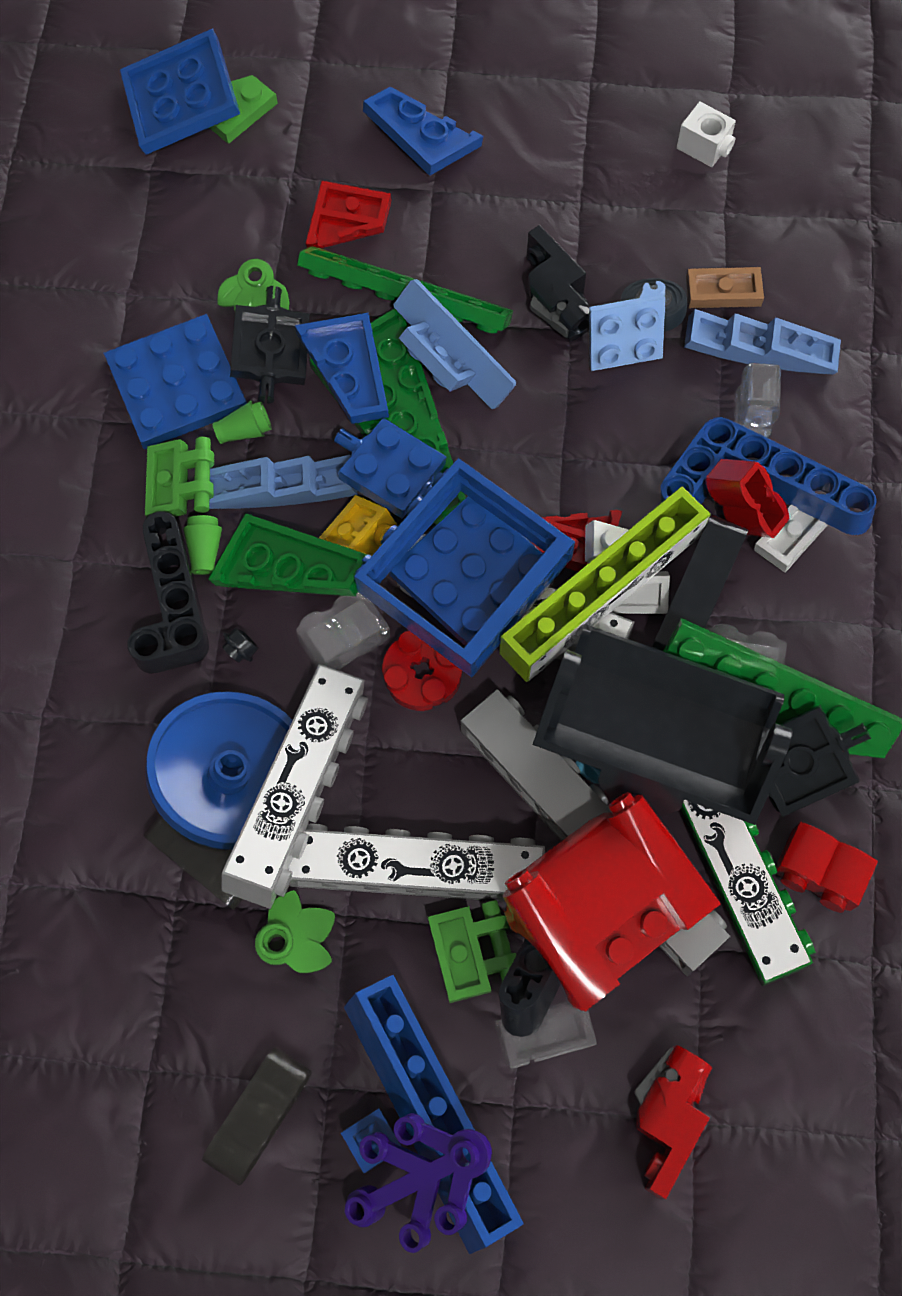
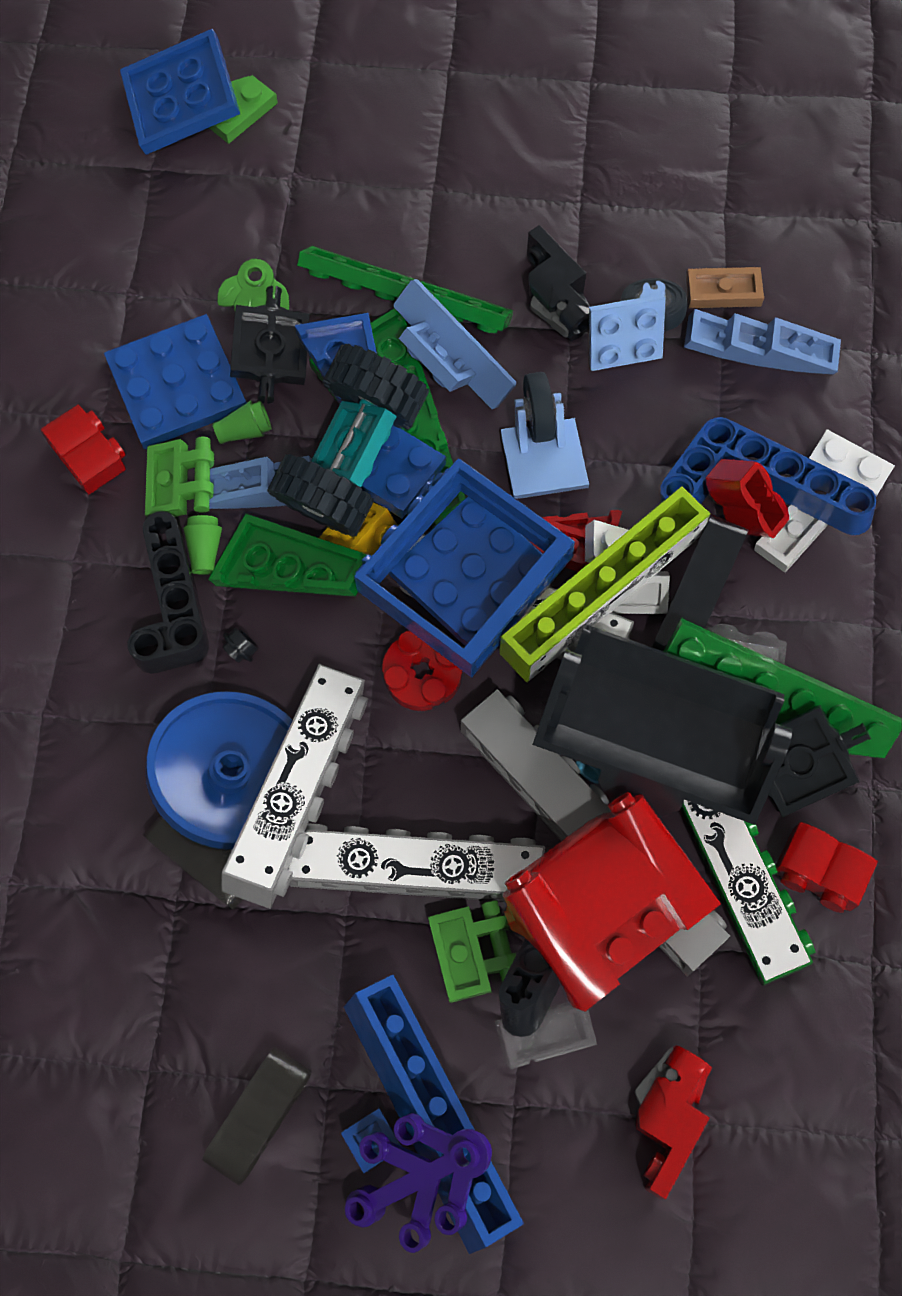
(84, 449): none -> red brick
(302, 933): bright green plate -> none
(342, 632): clear brick -> none
(347, 214): red wing -> none
(373, 399): none -> black plate
(421, 135): blue wing -> none
(548, 451): none -> light blue plate
(706, 134): white brick -> none
(758, 398): clear brick -> none
(852, 461): none -> white plate

